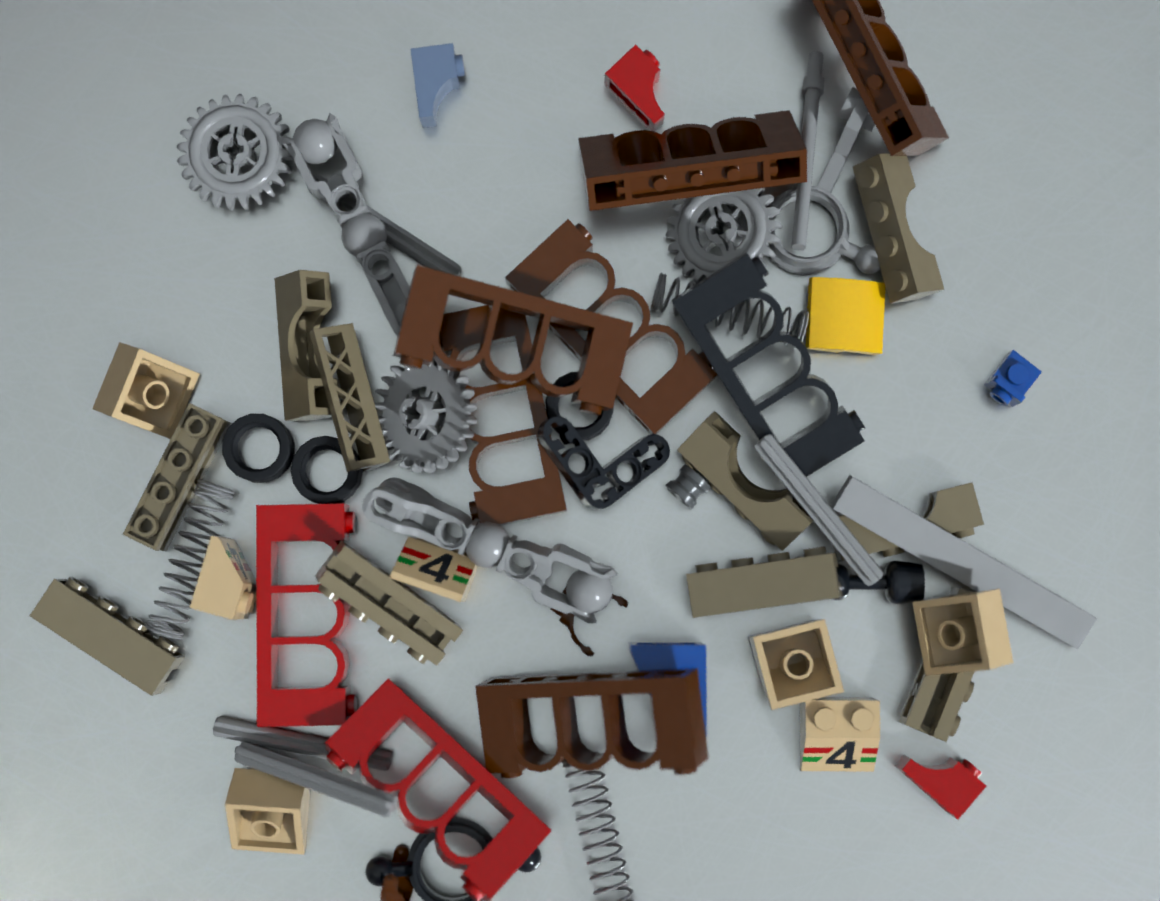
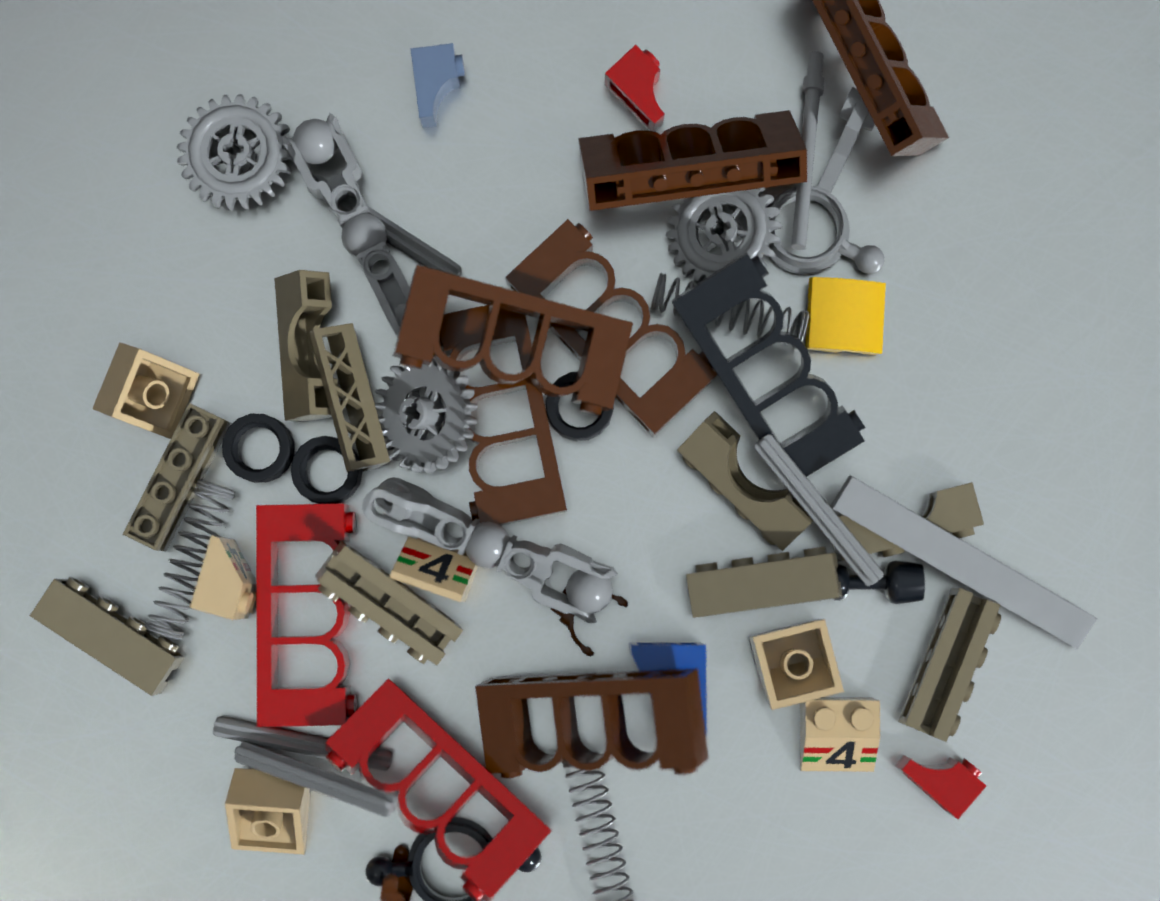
(593, 472): black beam -> none
(688, 486): dark grey wheel -> none
(905, 266): dark tan arch -> none
(963, 632): tan slope -> none
(1012, 379): blue bracket -> none

